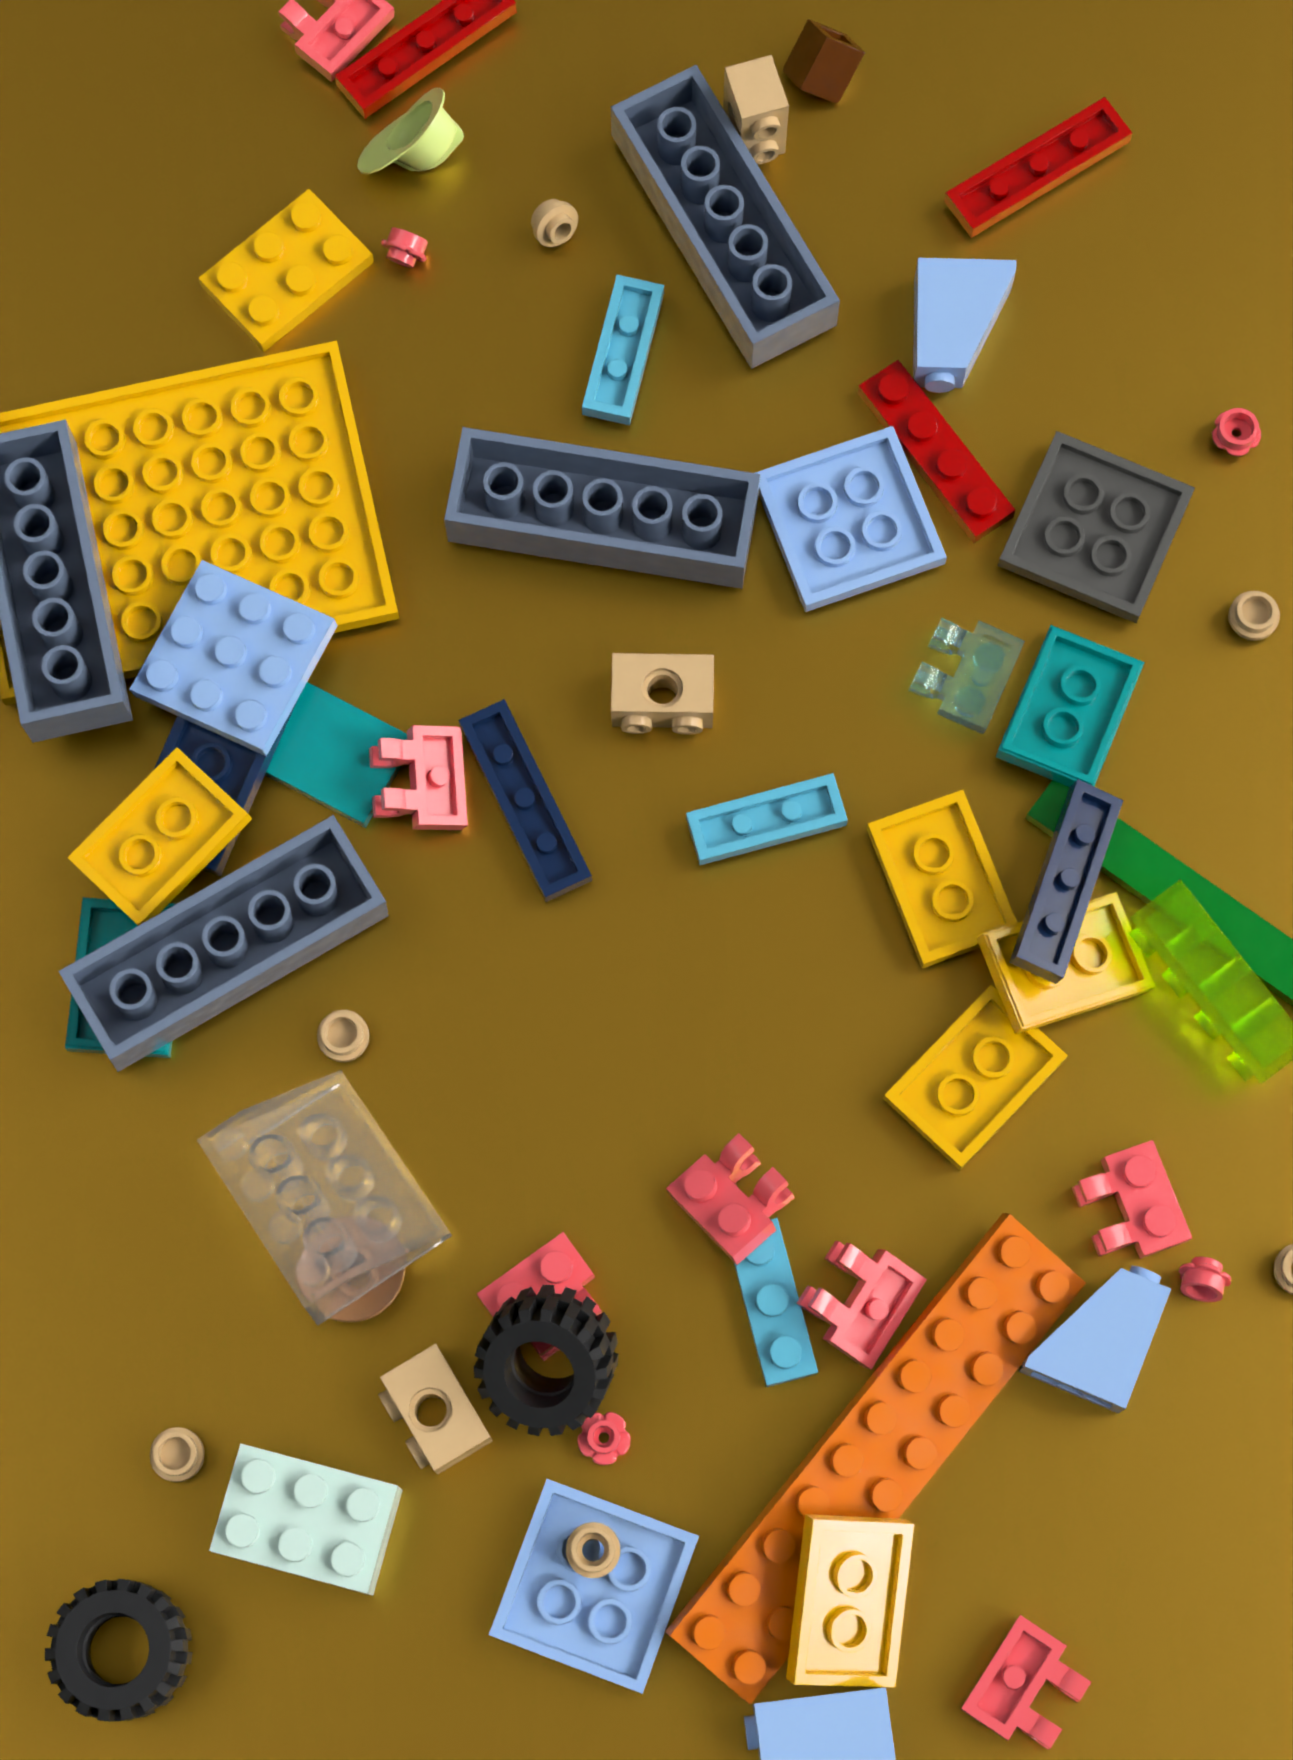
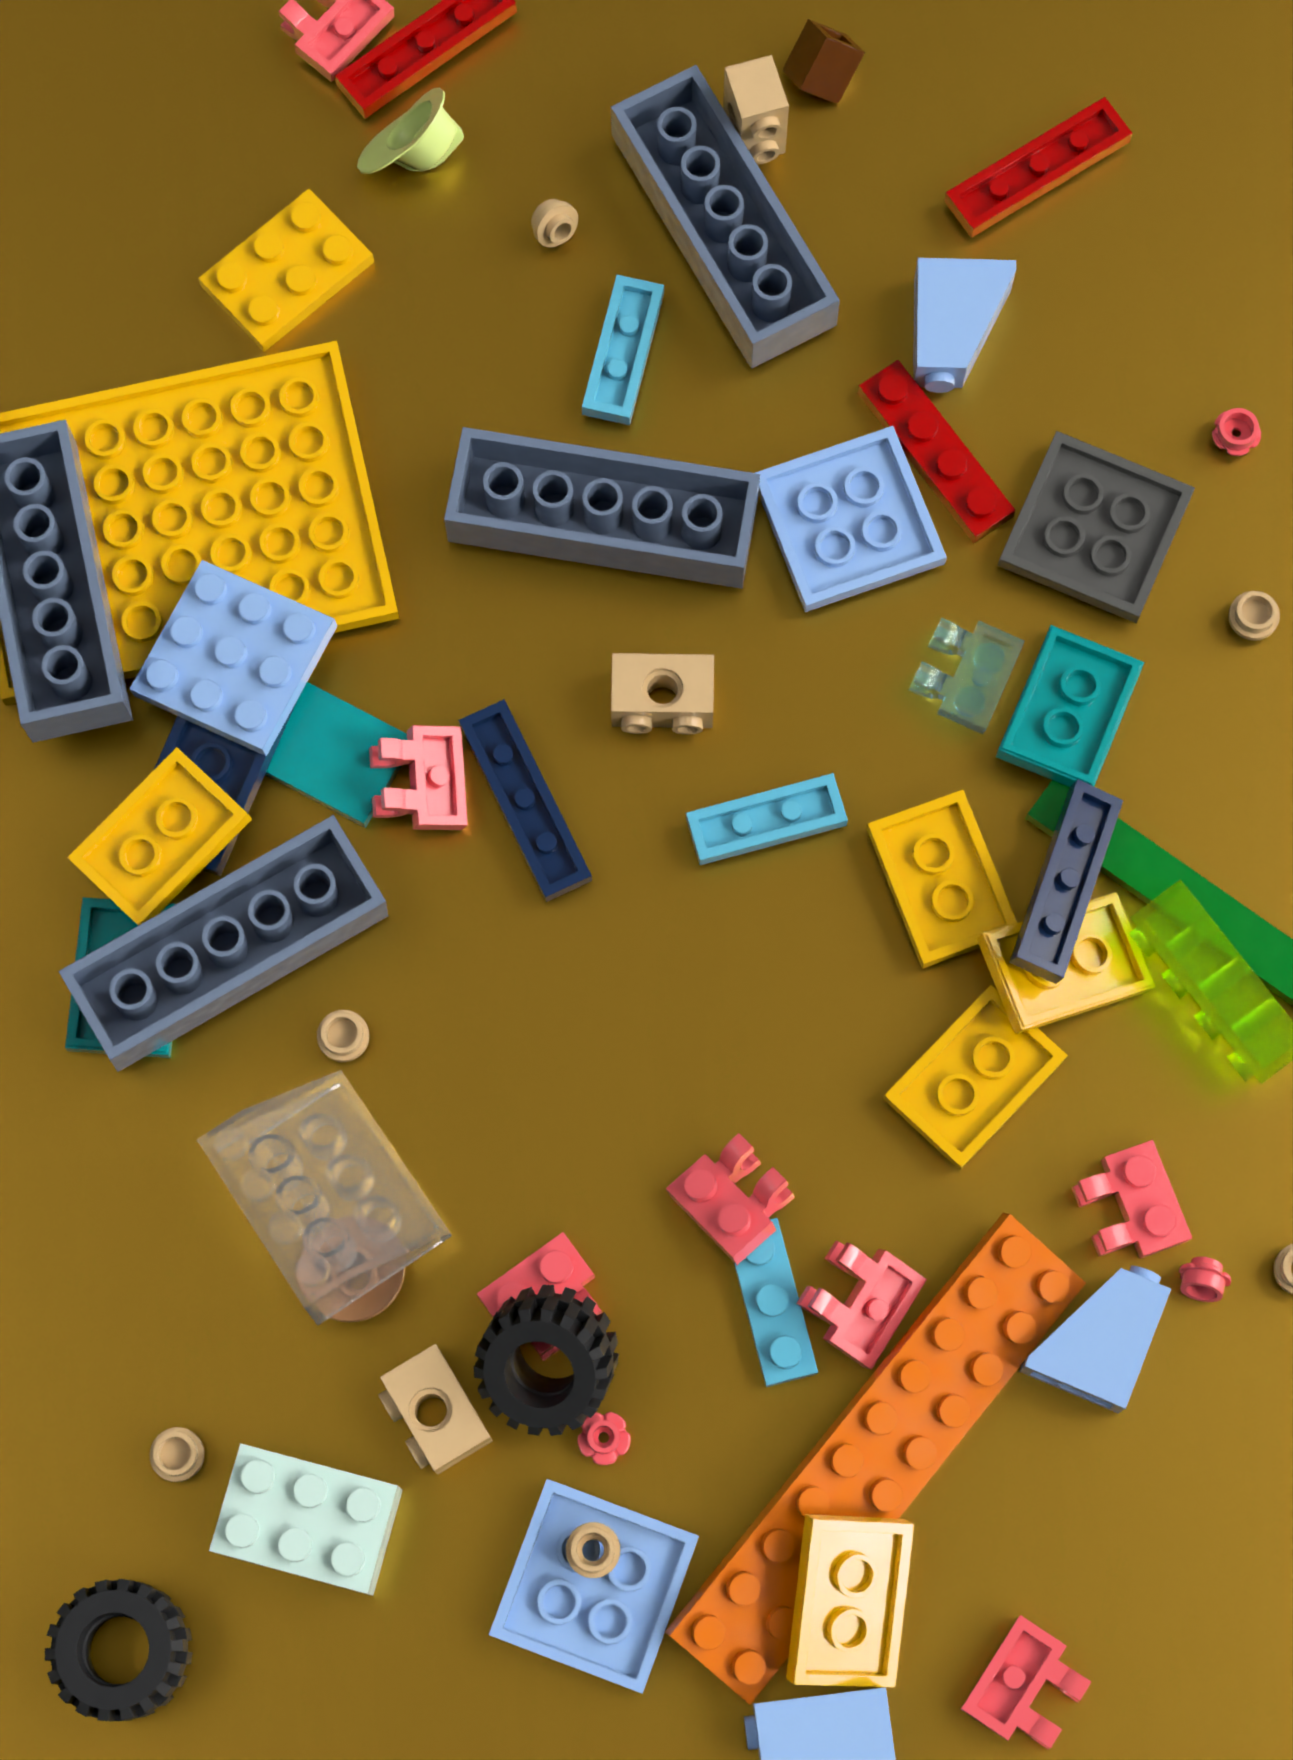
(405, 247): coral plate -> none

